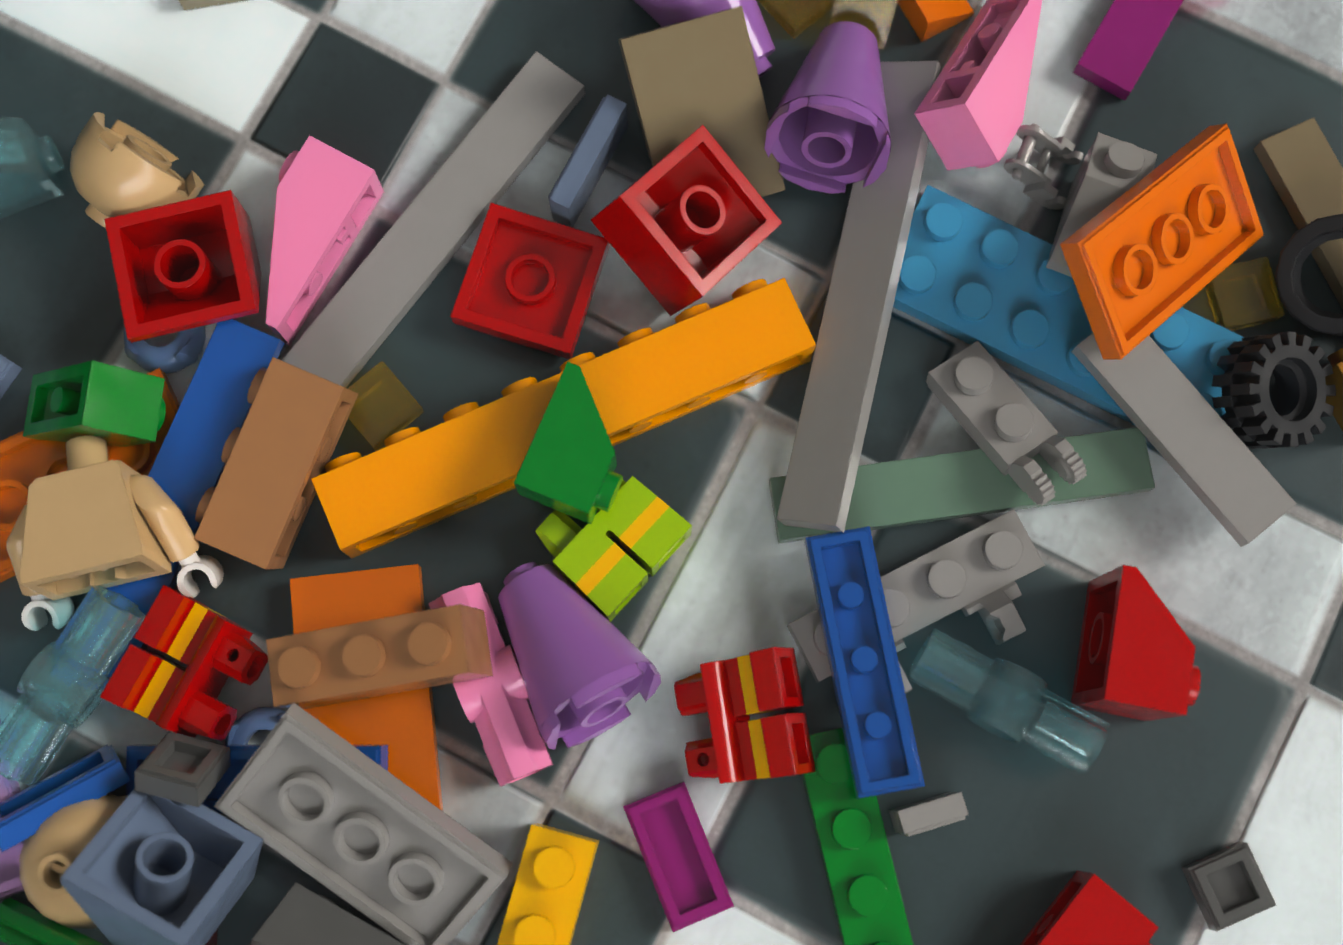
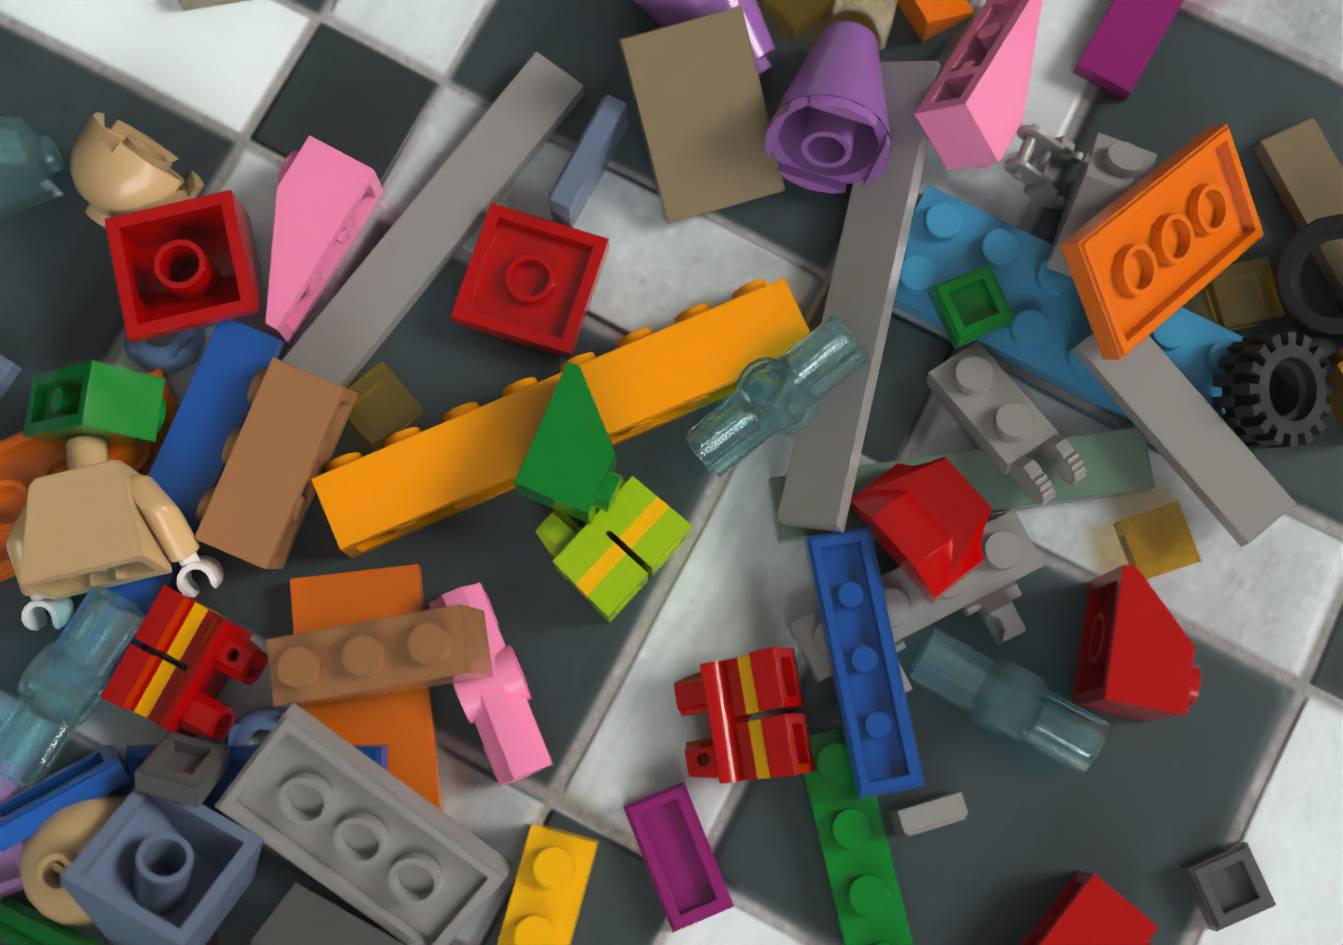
(570, 657): medium lavender cone -> none
(687, 221): red slope -> none
(777, 395): none -> clear light blue piece
(926, 522): none -> red slope
(971, 306): none -> green tile
(1157, 541): none -> clear yellow tile

